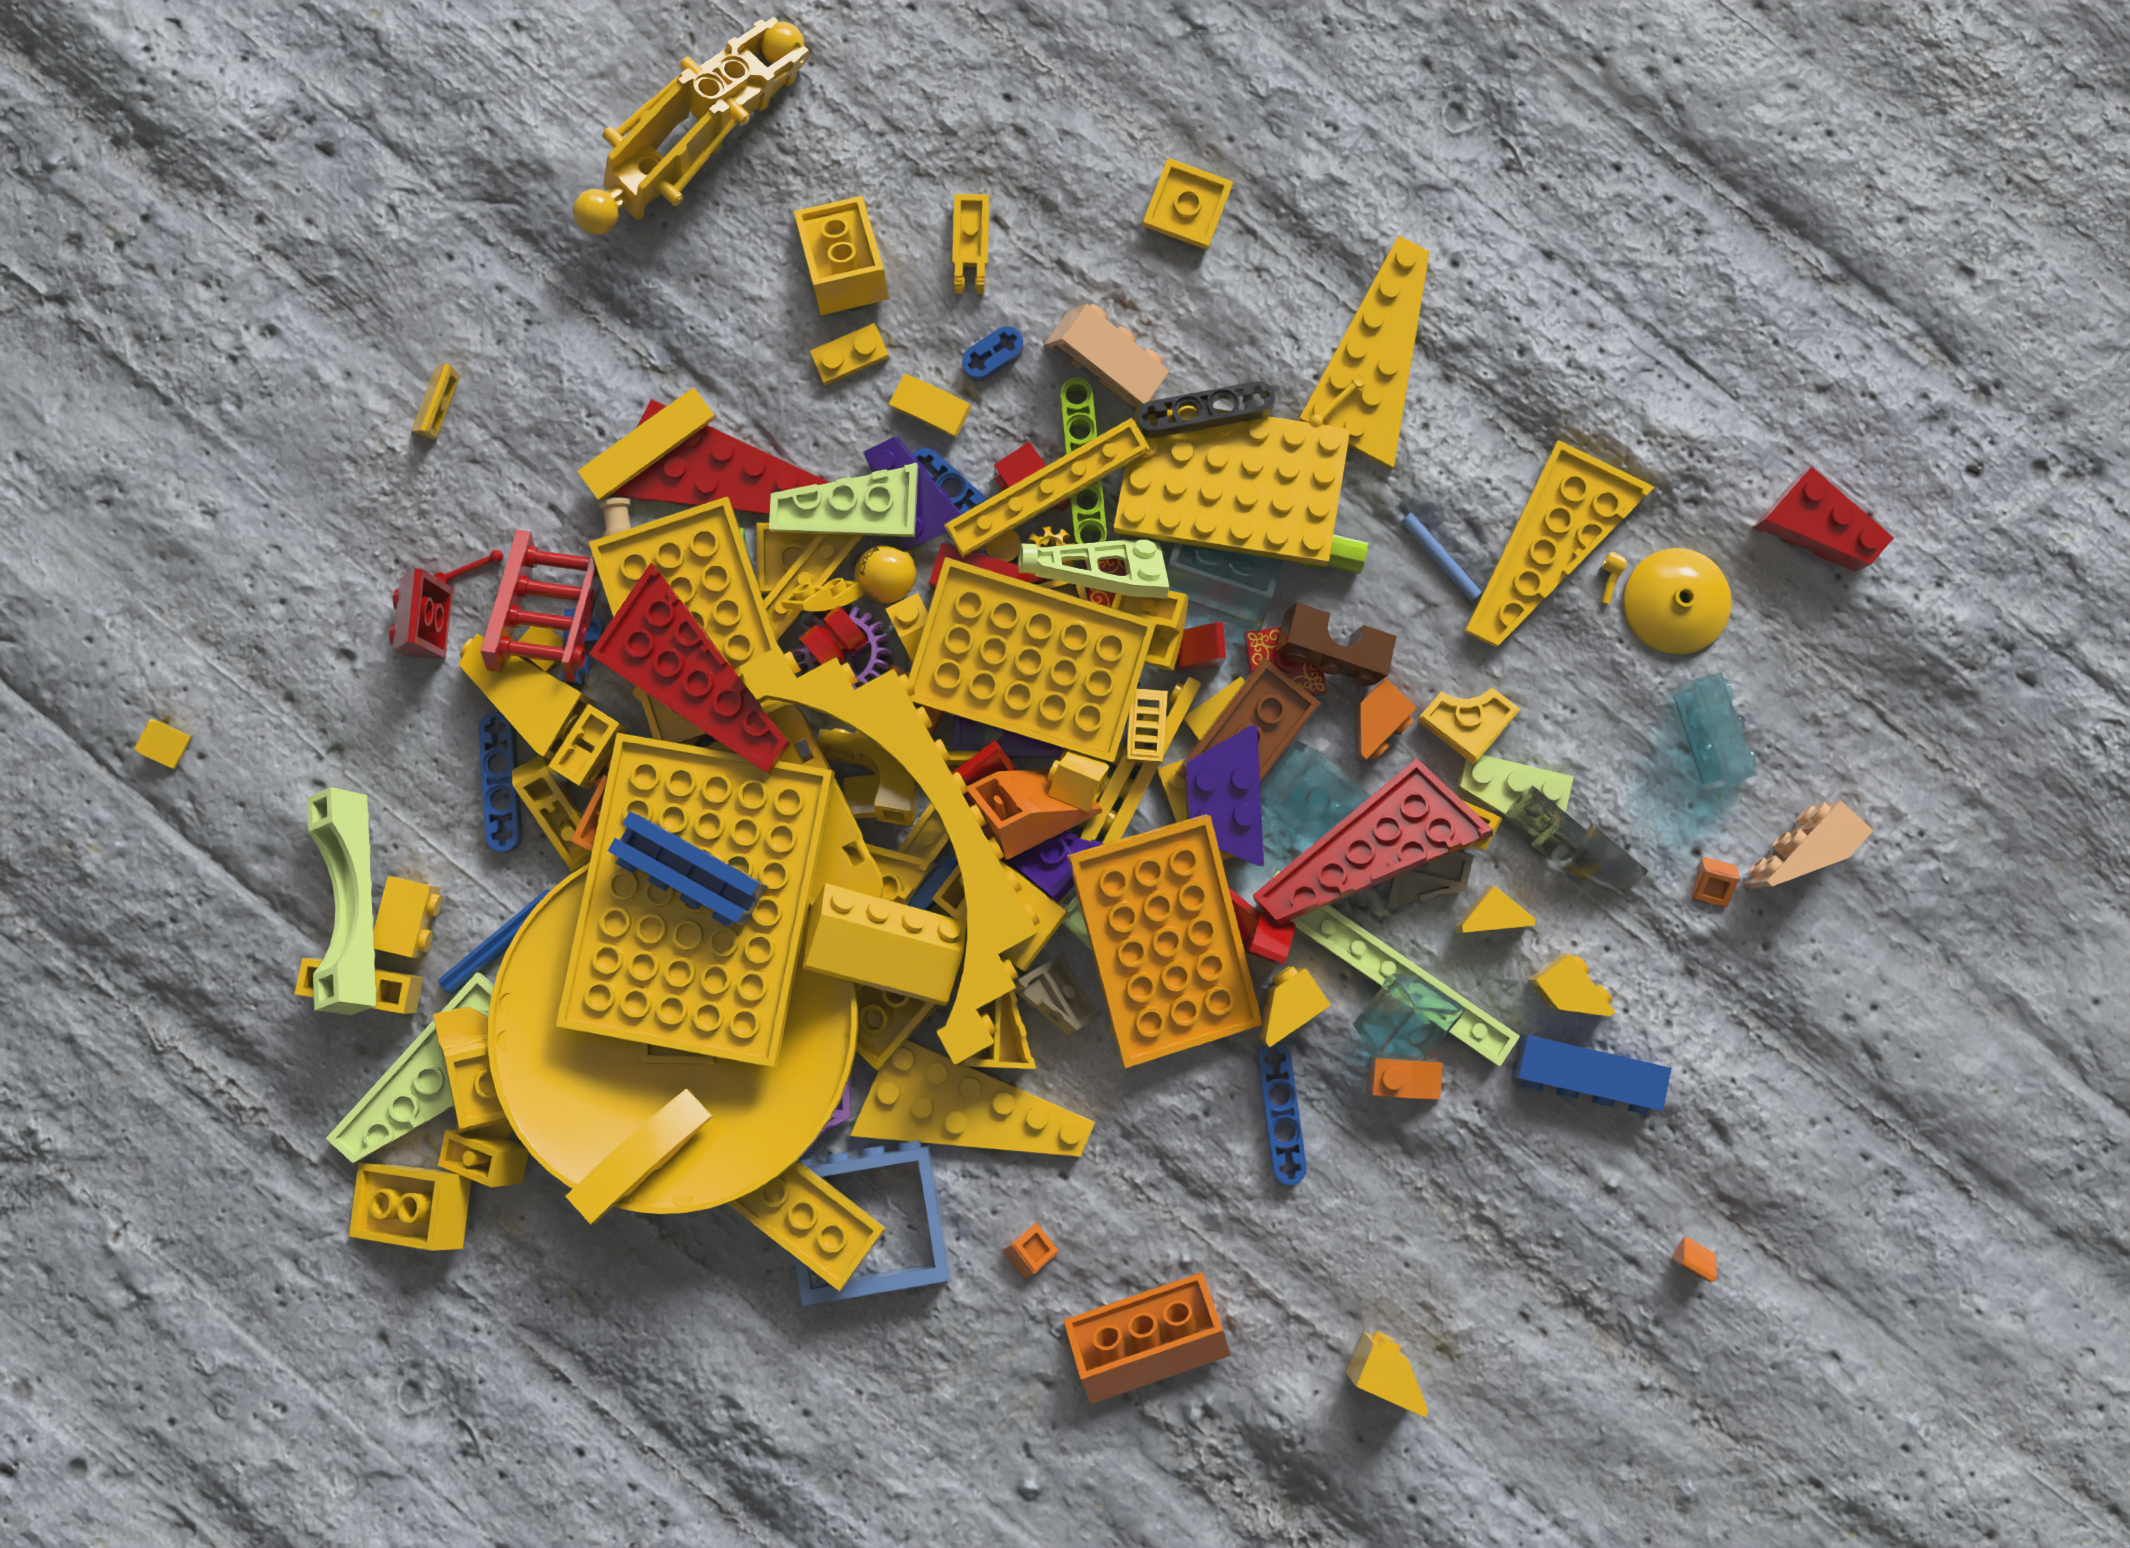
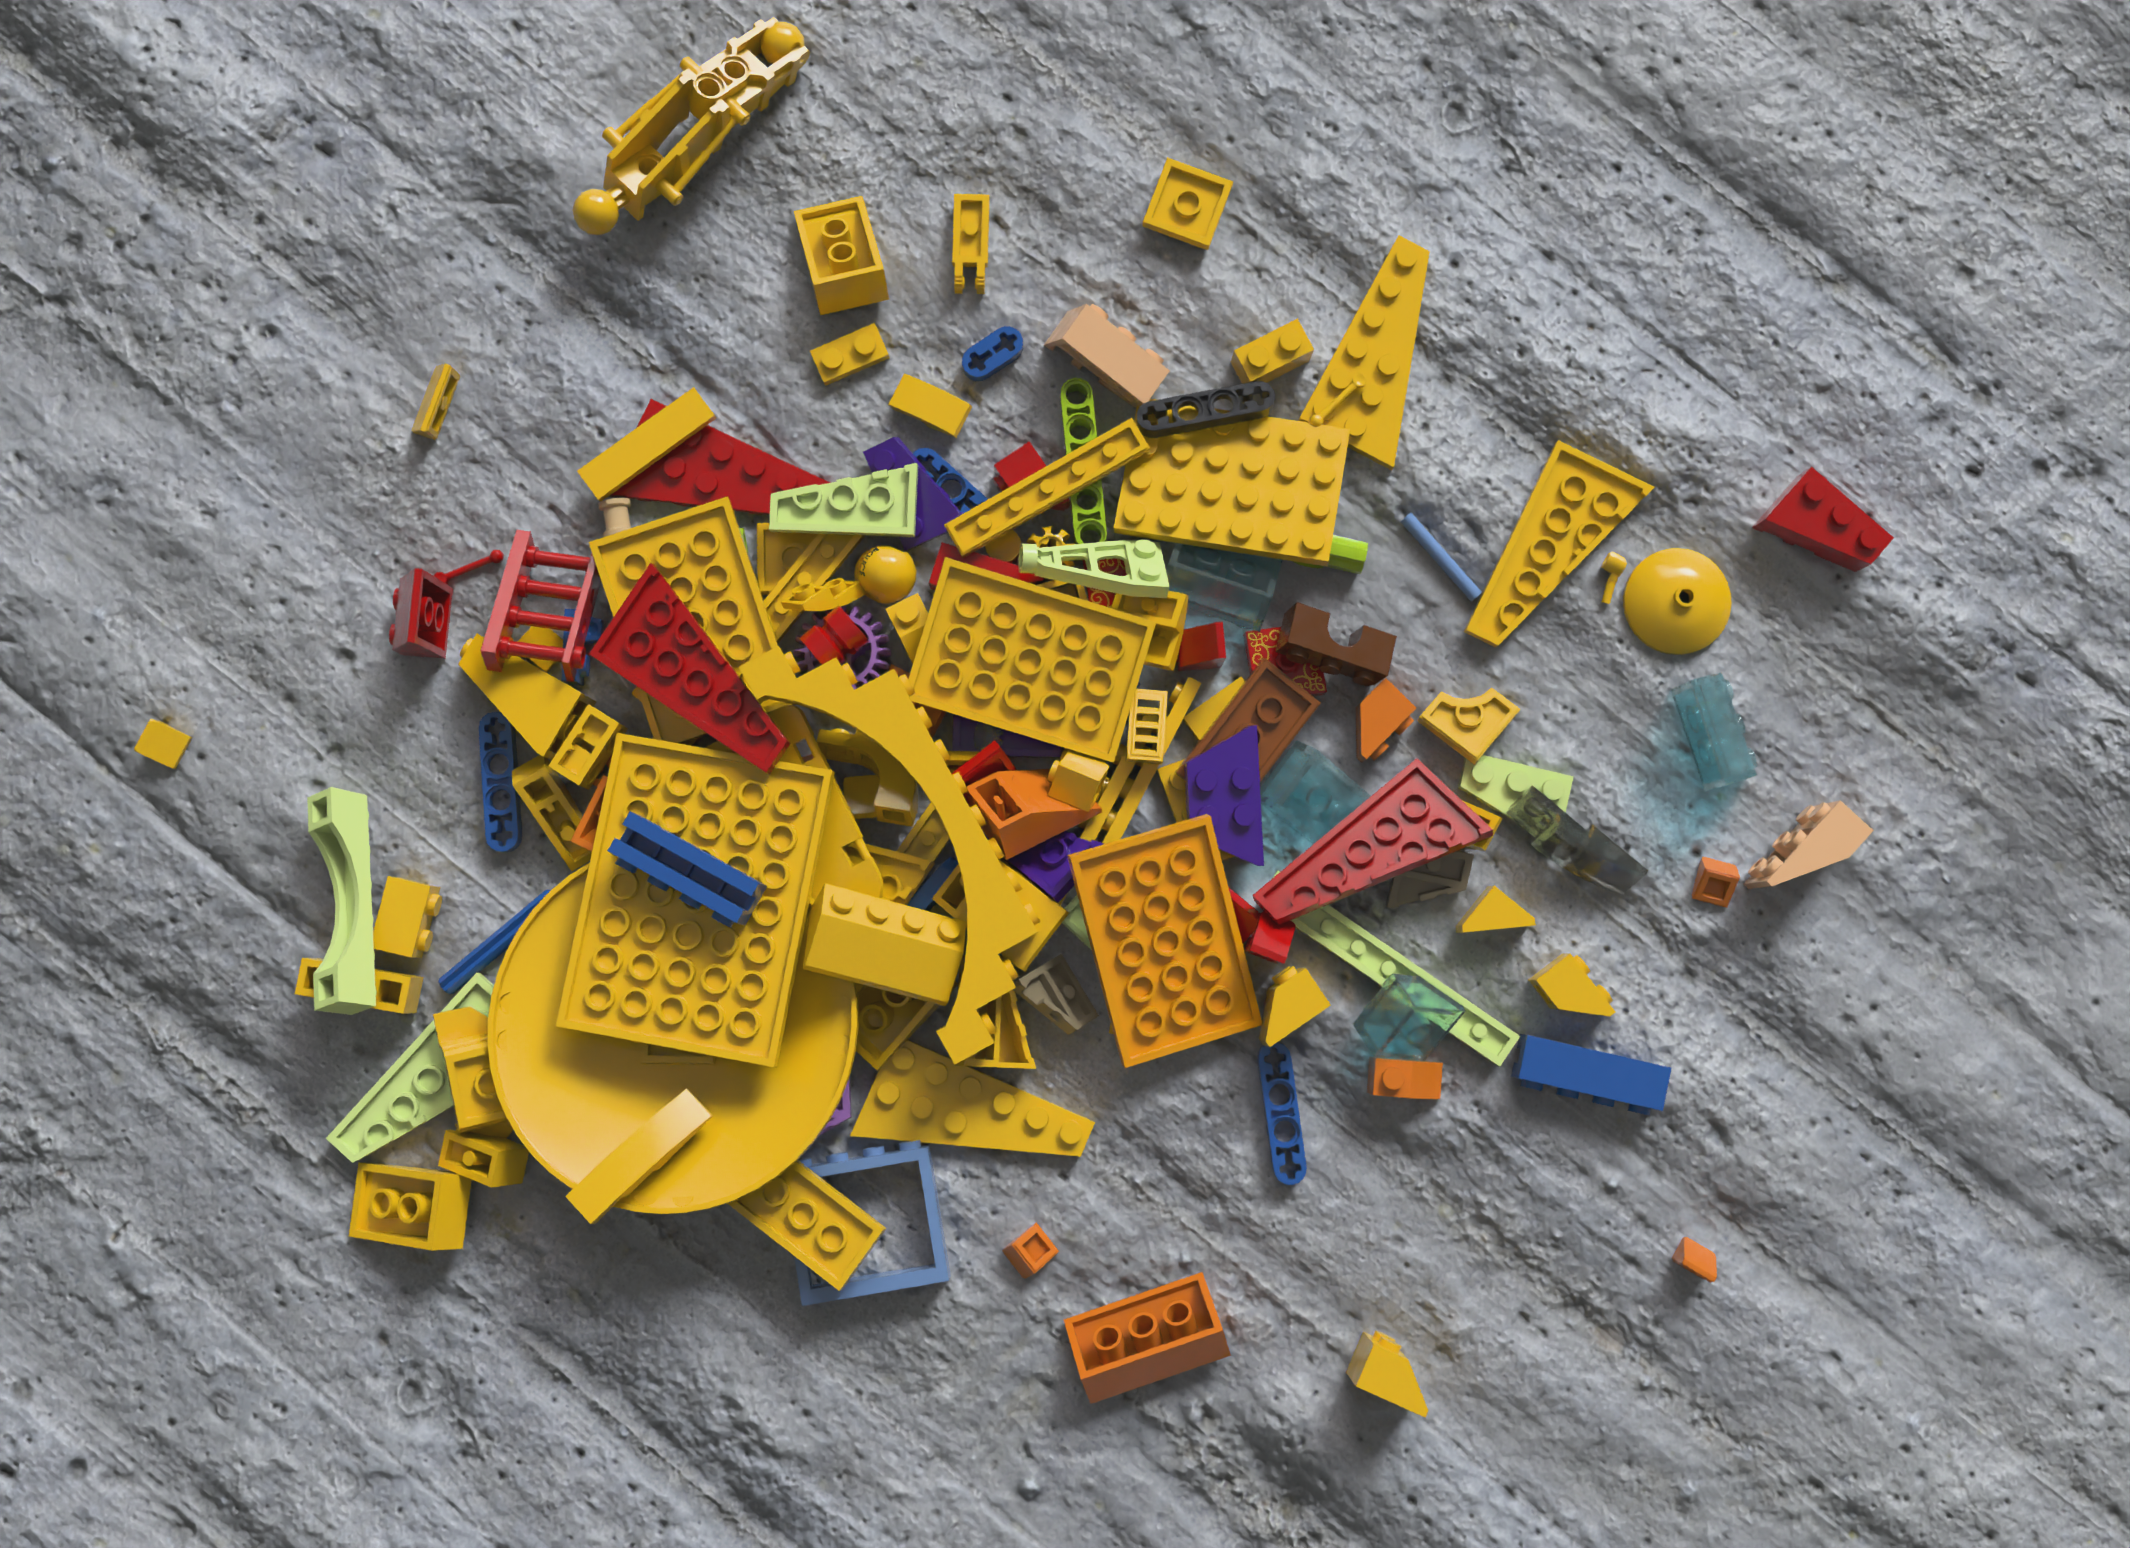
(1273, 354): none -> yellow brick

